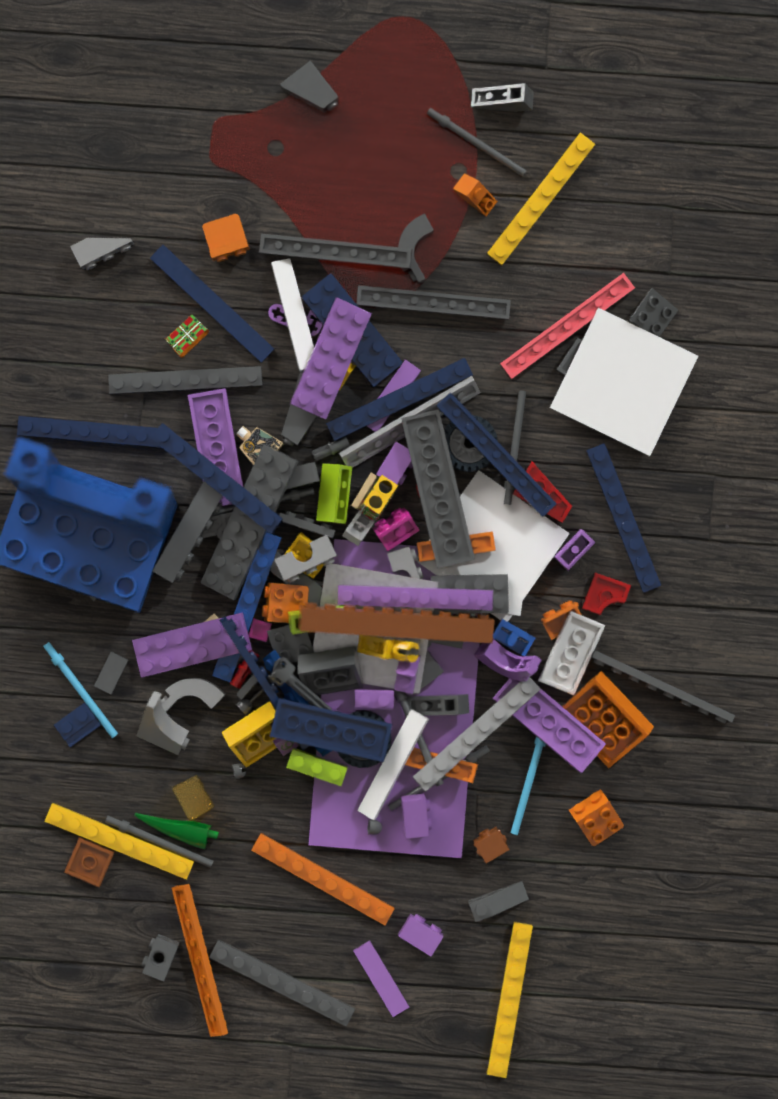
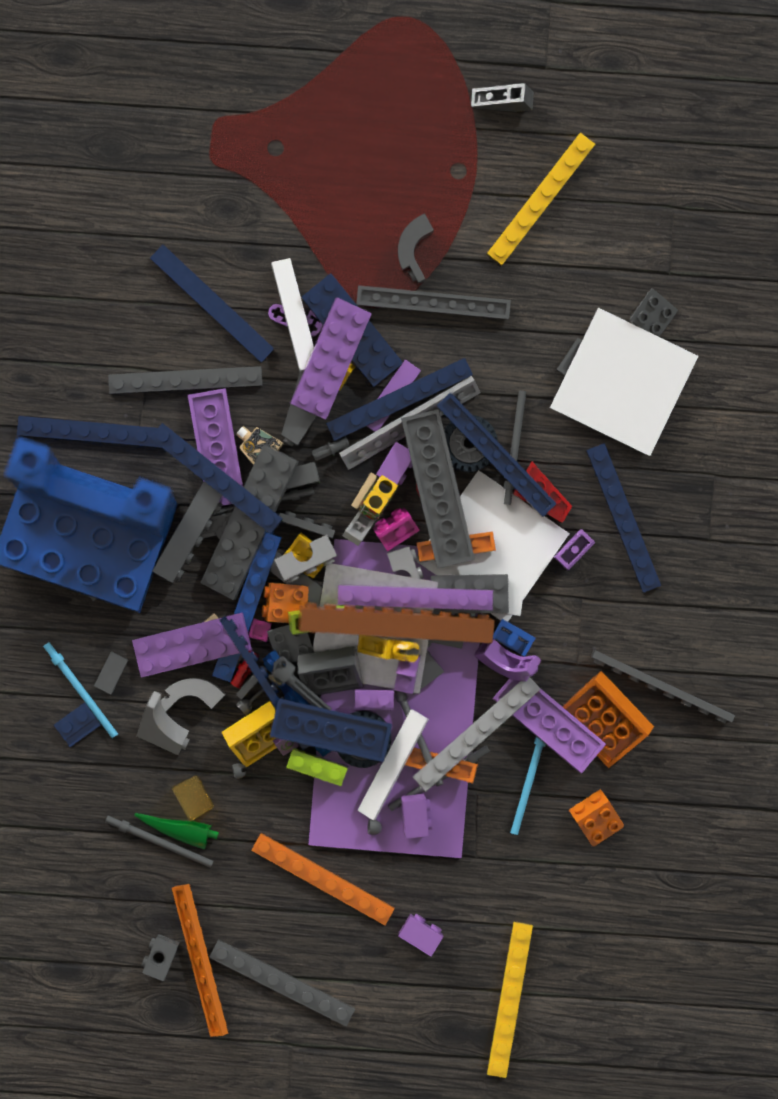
(89, 862): dark orange tile -> none
(93, 250): light grey slope -> none
(119, 841): yellow plate -> none
(187, 336): piece -> none
(225, 237): orange bracket -> none
(311, 87): dark grey slope -> none
(334, 493): lime brick -> none
(336, 251): dark grey plate -> none
(381, 978): medium lavender tile -> none
(440, 704): dark grey slope -> none
(444, 121): dark grey bar -> none
(475, 194): orange slope -> none
(490, 844): dark orange head -> none
(498, 901): dark grey slope -> none
(554, 620): orange bracket -> none
(567, 326): coral plate -> none
(571, 652): white tile -> none
(604, 592): red tile -> none

